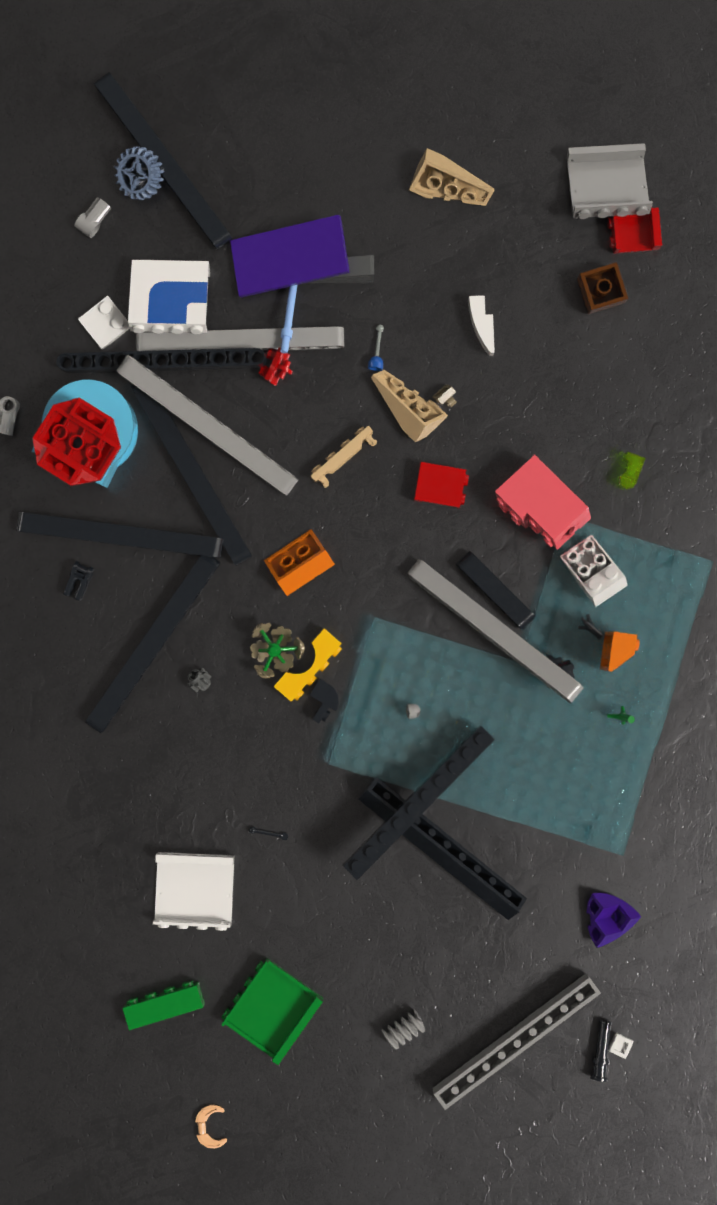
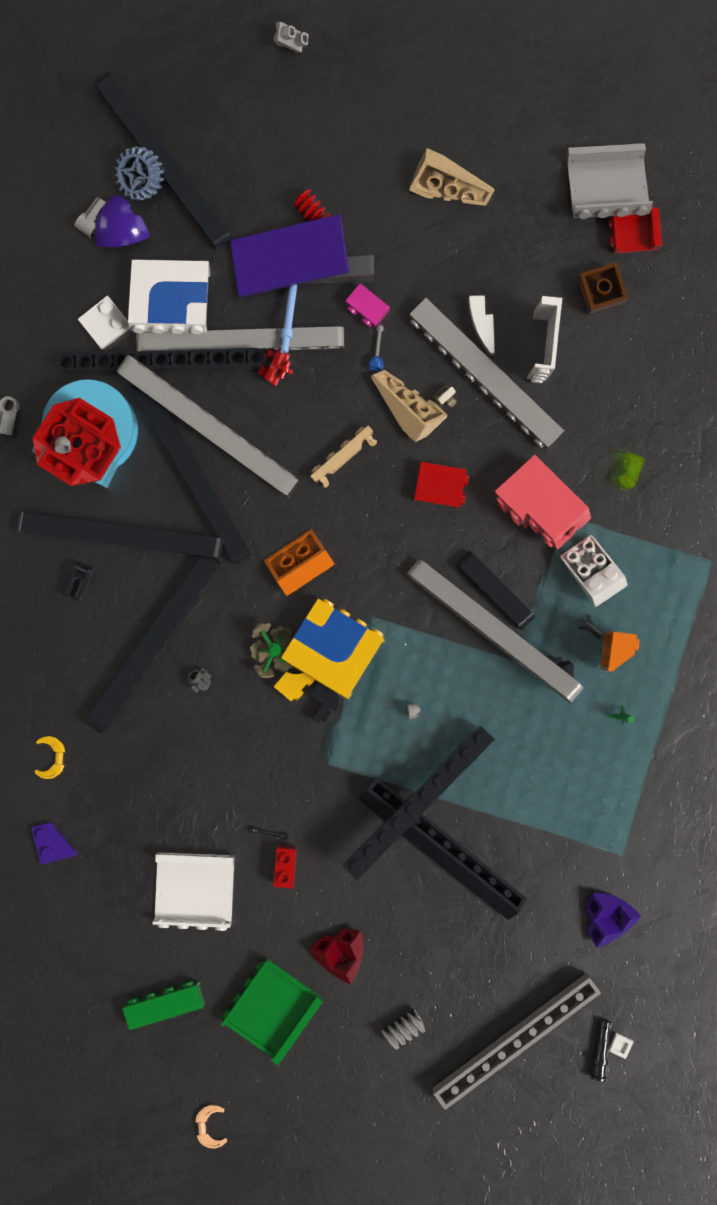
(51, 844): none -> dark purple wing
(56, 768): none -> yellow piece
(62, 445): none -> light grey hinge
(119, 225): none -> dark purple brick
(285, 866): none -> red brick
(289, 37): none -> light grey hips
(308, 207): none -> red piece
(333, 648): none -> yellow panel
(340, 954): none -> dark red brick
(367, 306): none -> dark pink brick
(485, 373): none -> light grey brick
(547, 309): none -> white panel

